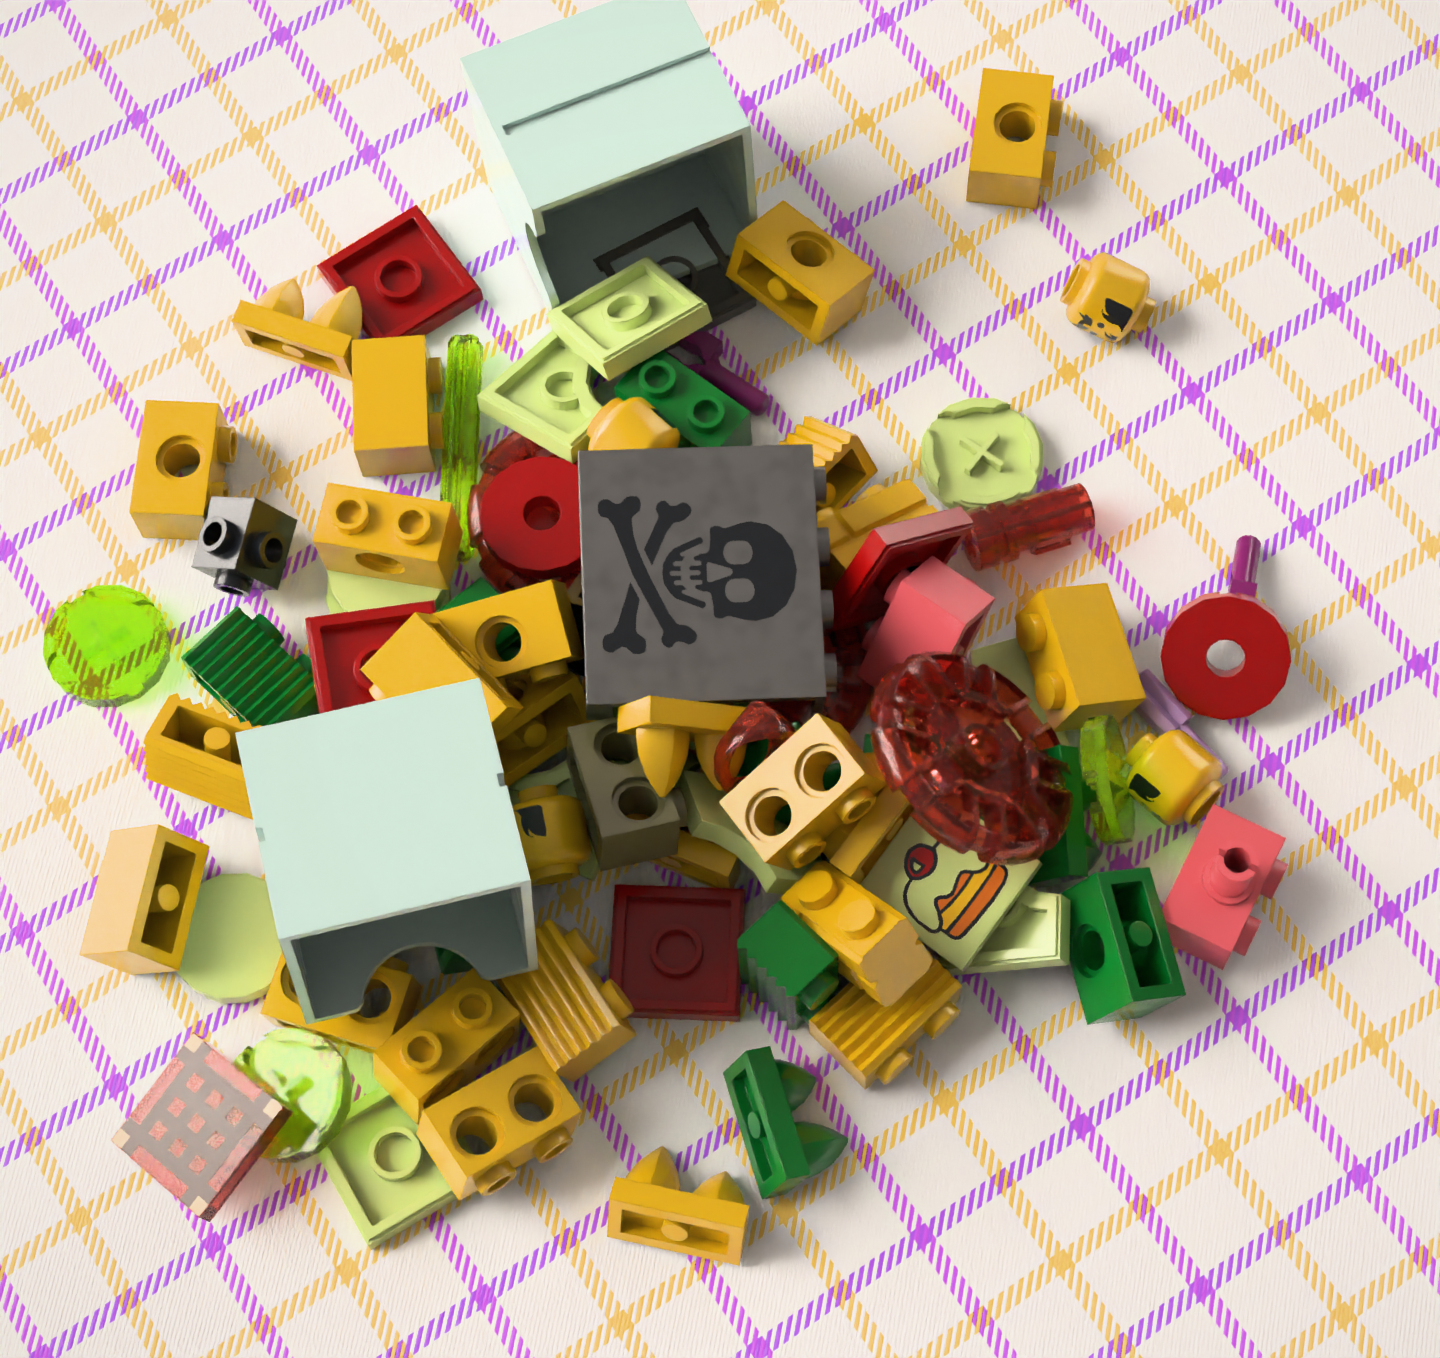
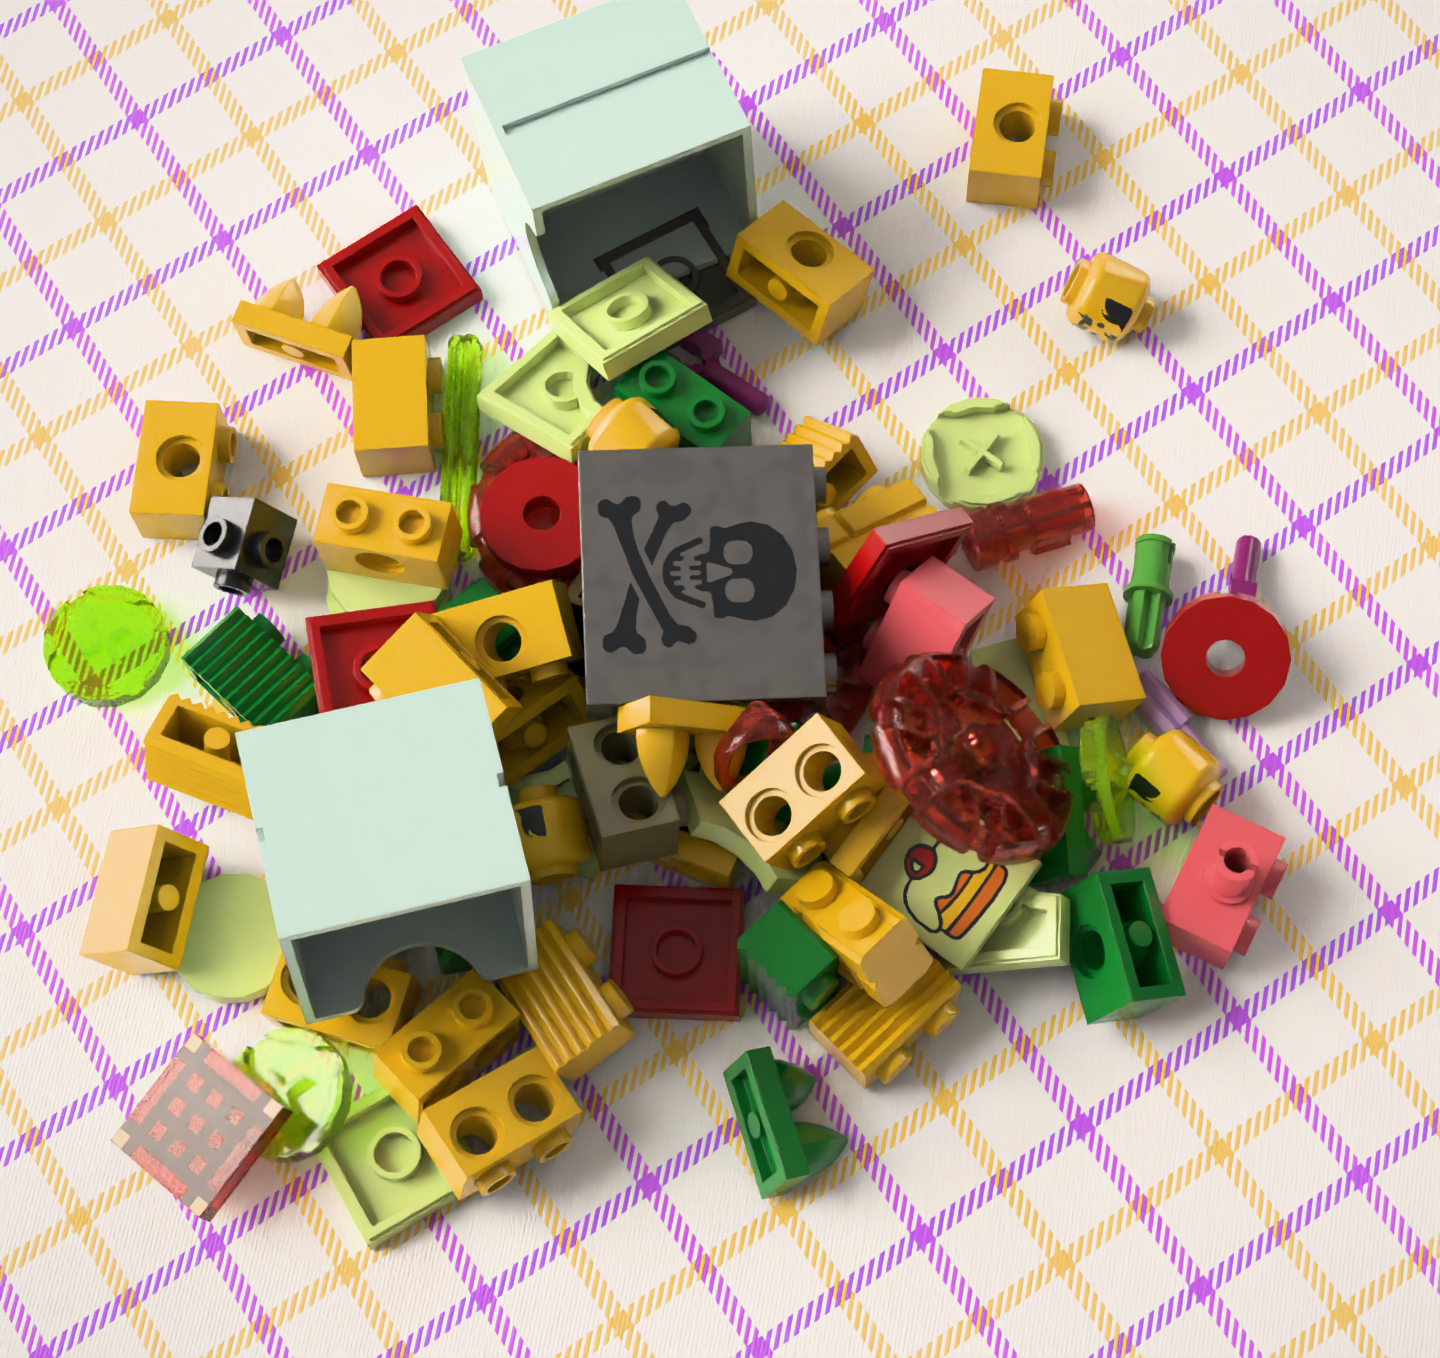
(655, 1213): yellow tile -> none
(1148, 593): none -> bright green axle

